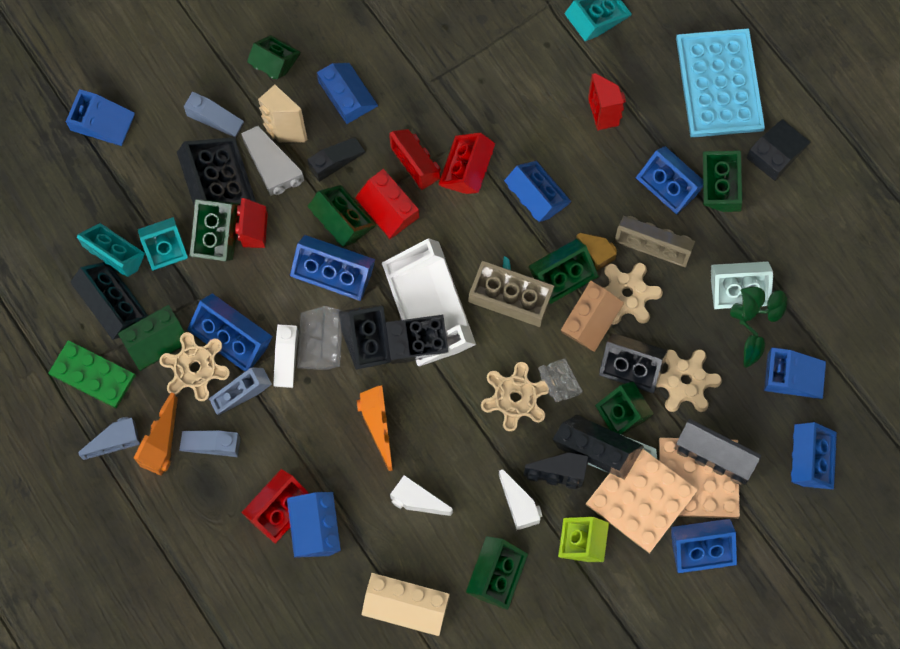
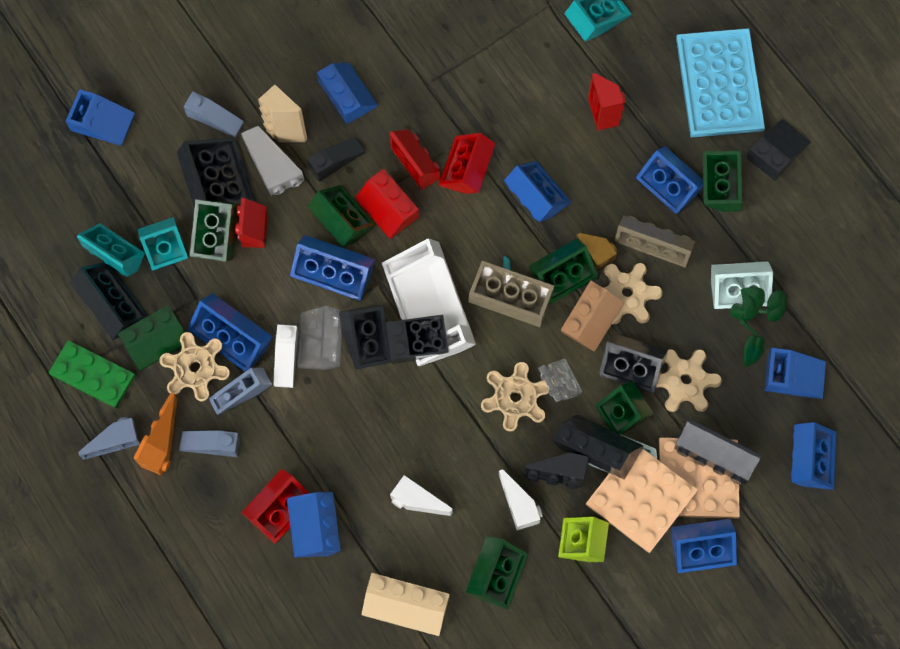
(272, 57): dark green slope -> none
(374, 415): orange wedge -> none

